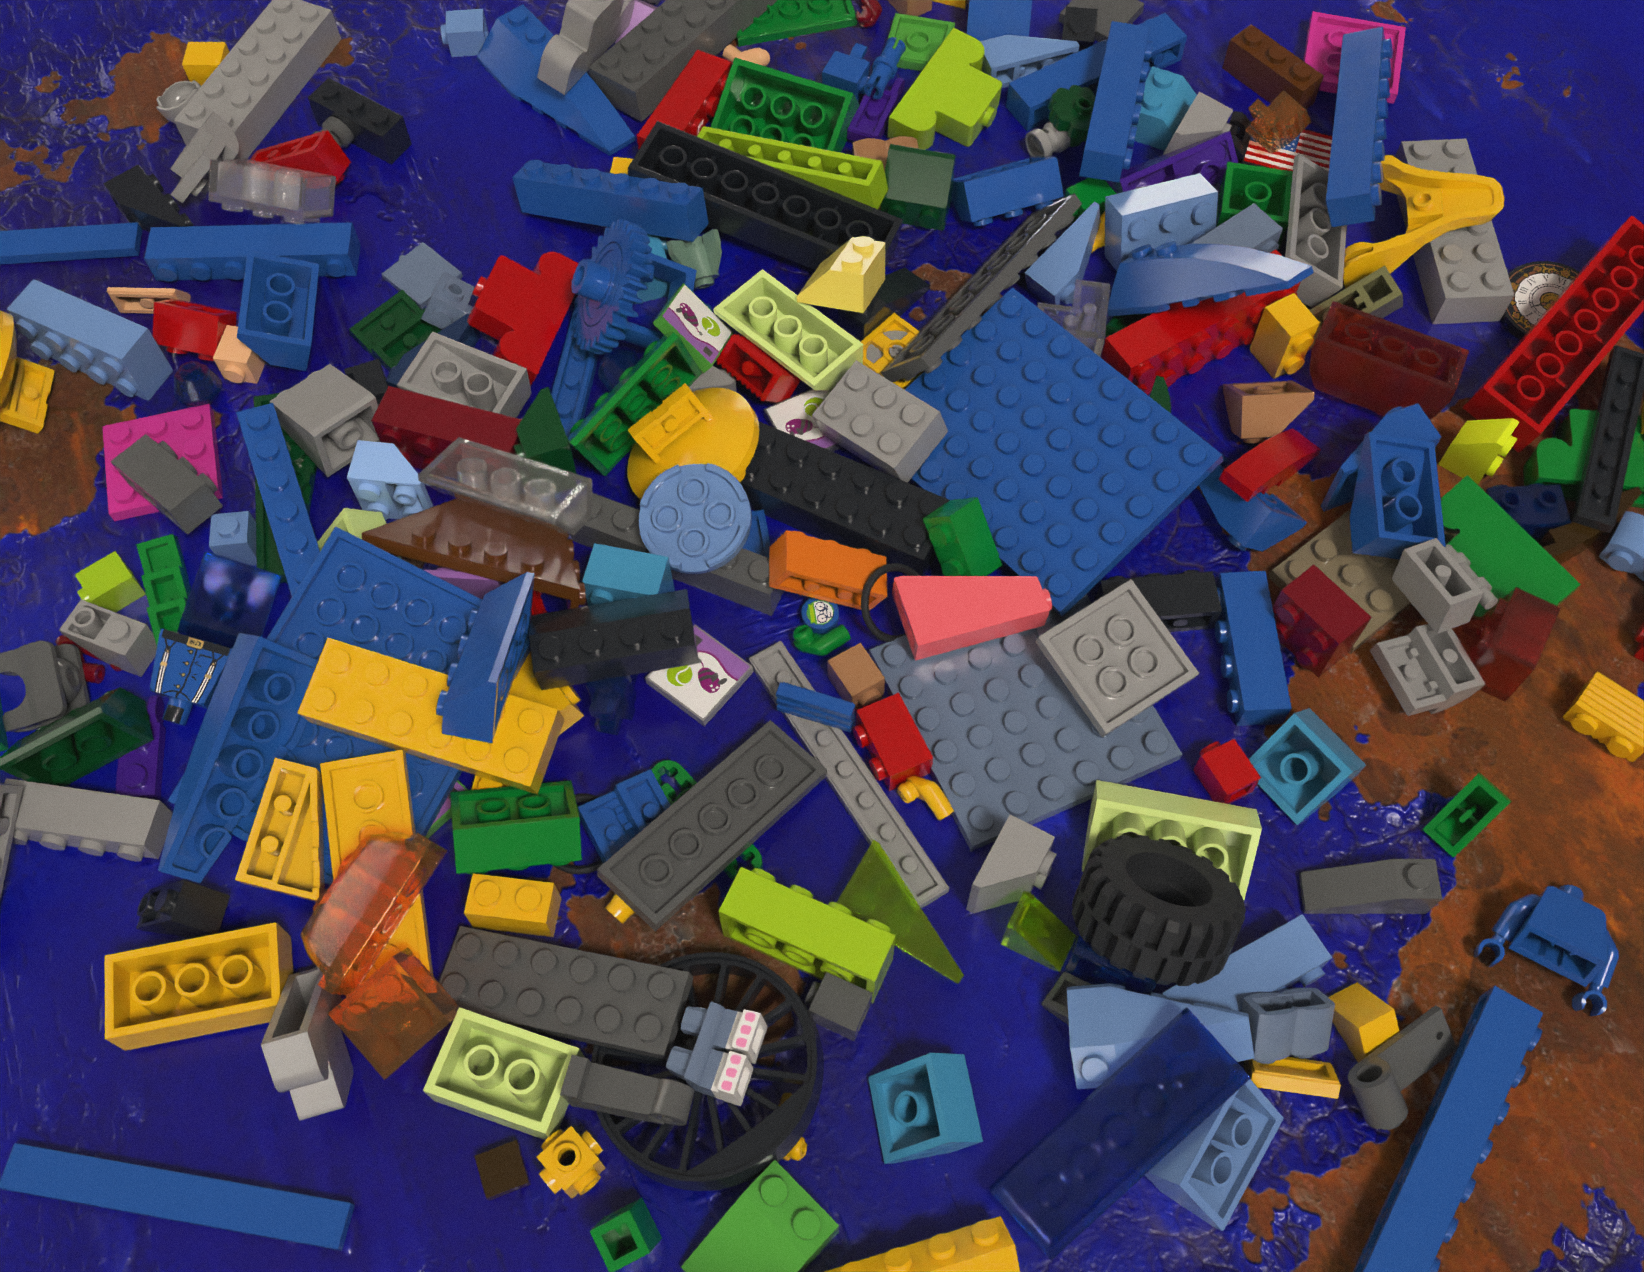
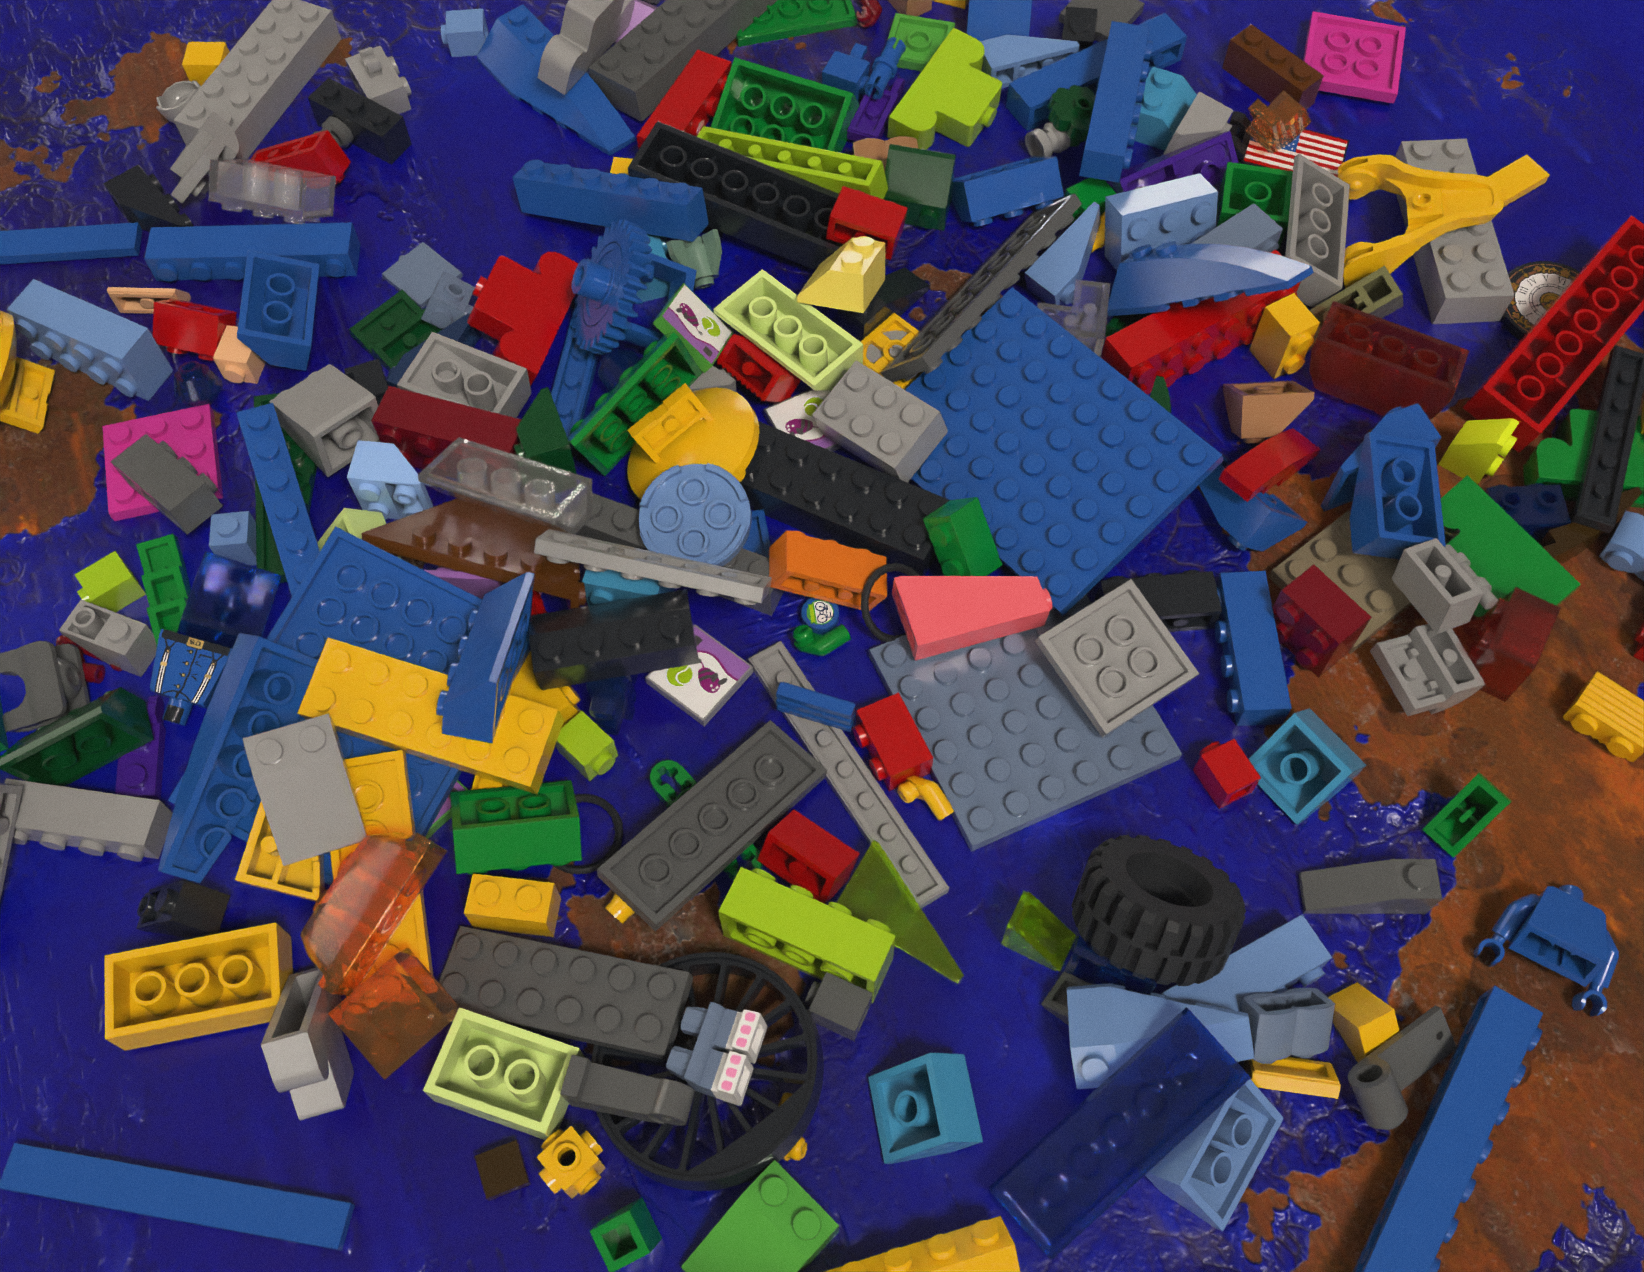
(305, 789): none -> light grey slope
(378, 79): none -> light grey brick
(586, 746): none -> lime brick
(622, 813): blue slope -> none
(640, 564): none -> light grey plate
(753, 55): light nougat arm -> none
(808, 856): none -> red brick
(856, 677): medium nougat brick -> none
(866, 215): none -> red brick
(1014, 865): light grey slope -> none
(1209, 828): yellowish green slope -> none
(1359, 128): blue brick -> none
(1520, 178): none -> yellow tile

